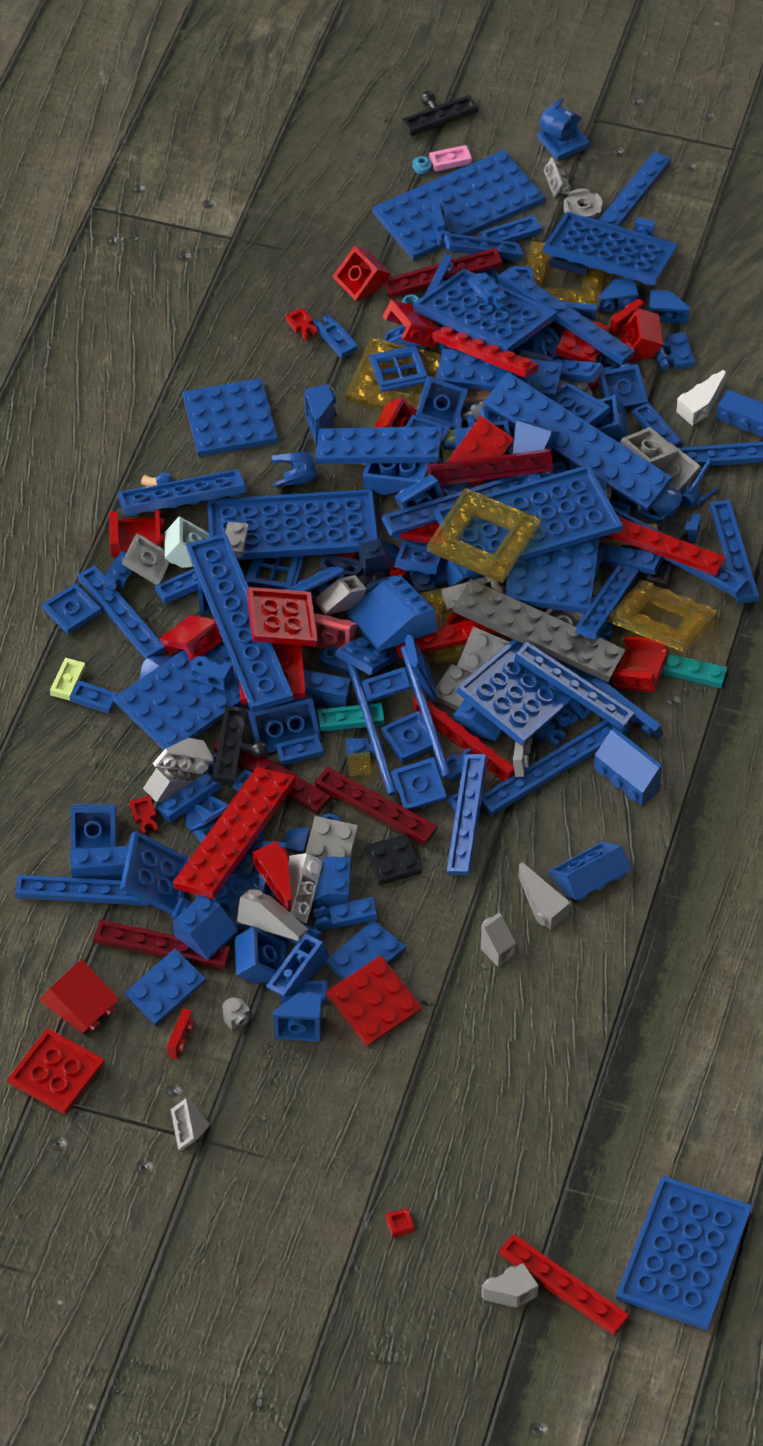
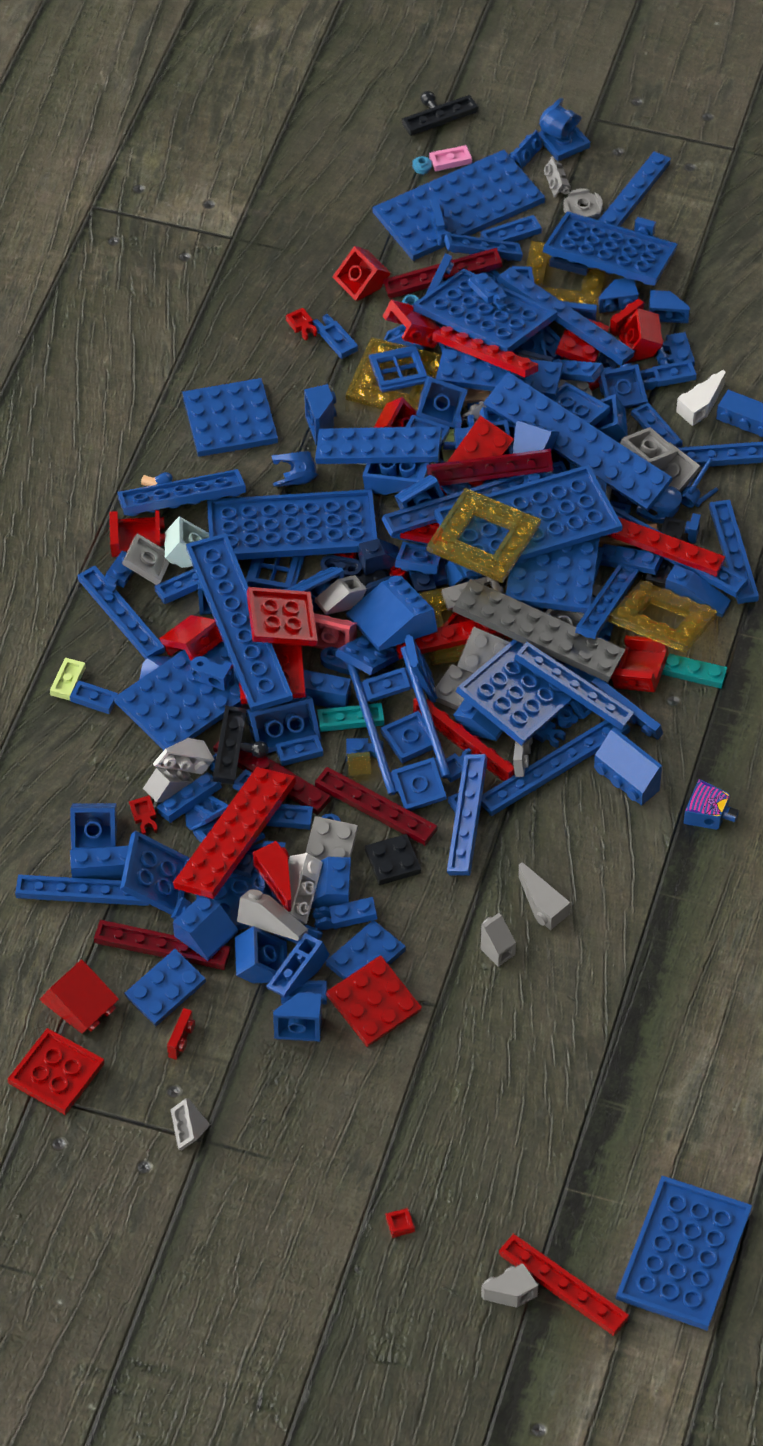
(71, 609): blue plate -> none
(235, 1013): light grey plate -> none
(237, 536): light grey plate -> none
(292, 817): none -> blue hinge
(297, 839): blue slope -> none
(527, 149): none -> blue hinge
(590, 870): blue slope -> none
(668, 374): none -> blue hinge
(690, 585): none -> blue slope
(709, 807): none -> blue torso

